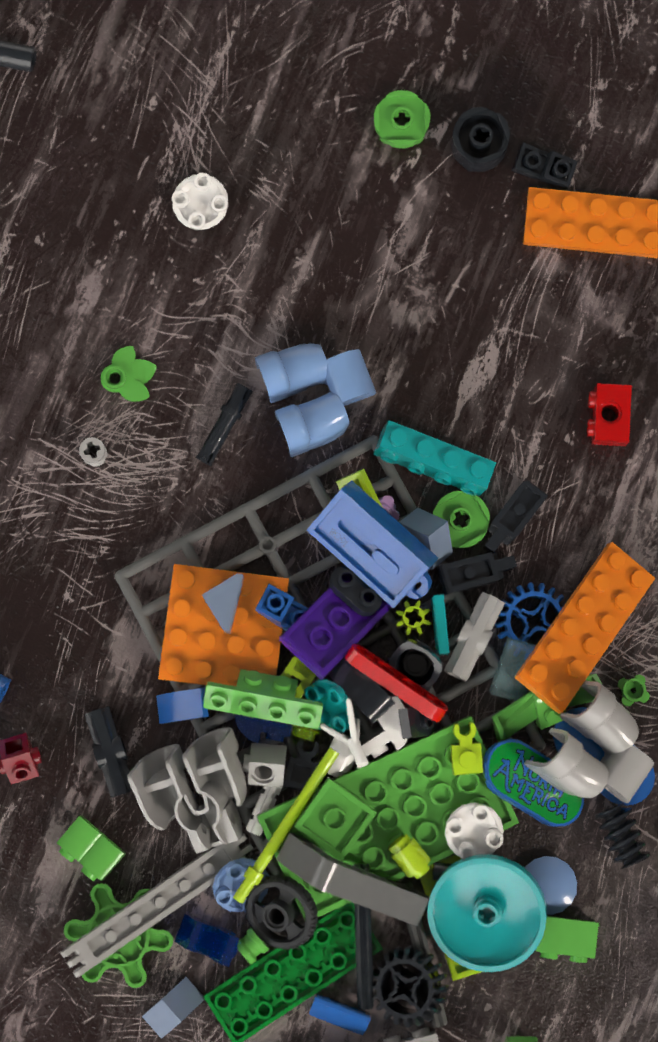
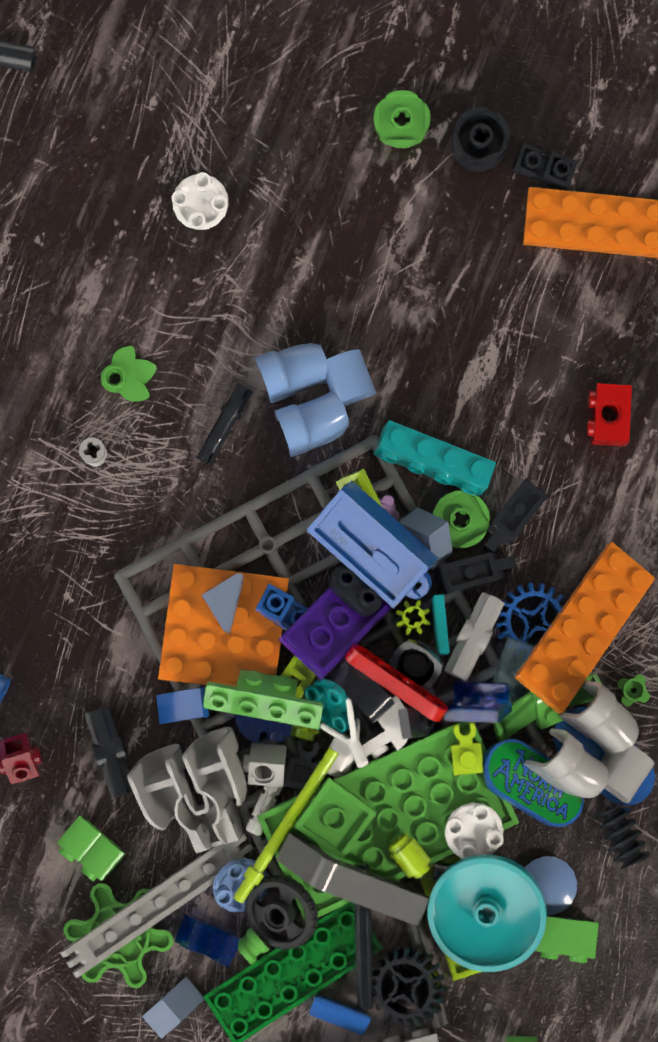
(479, 702): none -> clear blue bracket

